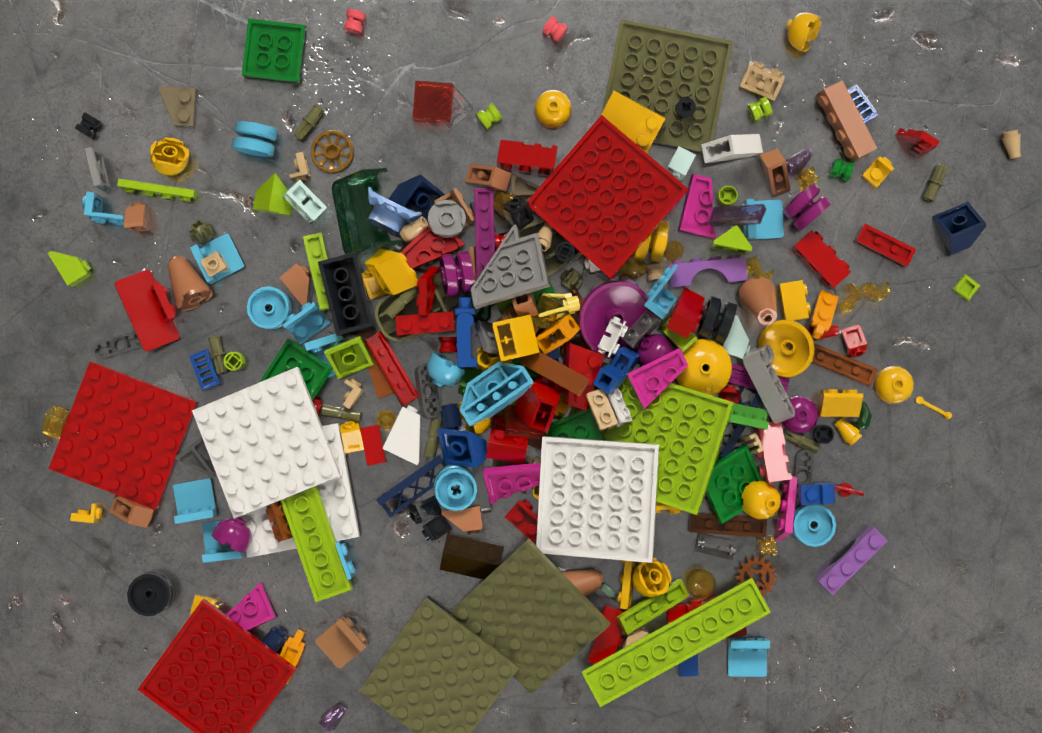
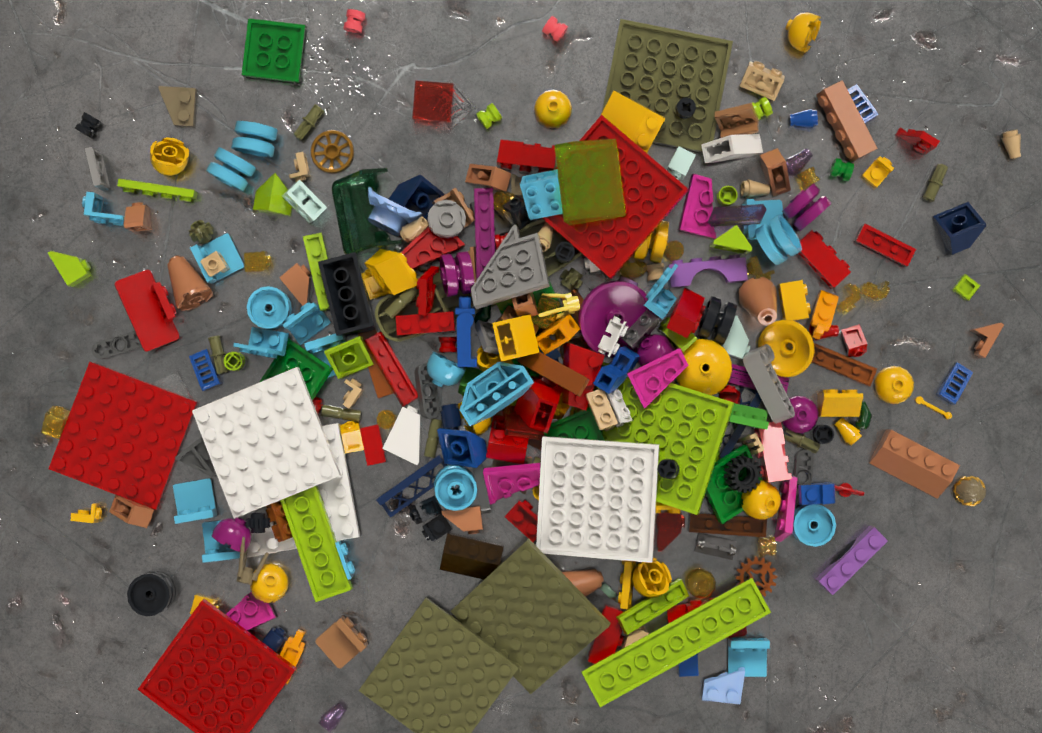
(230, 170): none -> medium azure wheel
(244, 573): none -> dark tan plant
(257, 261): none -> clear yellow bracket
(258, 523): none -> black gear
(265, 343): none -> medium azure bracket
(271, 584): none -> yellow cylinder
(542, 194): none -> medium azure bracket
(590, 180): none -> clear neon green slope
(664, 469): none -> black wheel
(668, 528): none -> clear red slope
(725, 687): none -> light blue wing
(733, 472): none -> black tyre
(737, 120): none -> medium nougat bracket
(754, 189): none -> tan cone
(778, 240): none -> medium azure wheel
(804, 118): none -> blue cone
(913, 463): none -> nougat slope
(957, 393): none -> blue slope
(969, 490): none -> dark tan hair
(989, 335): none -> nougat slope

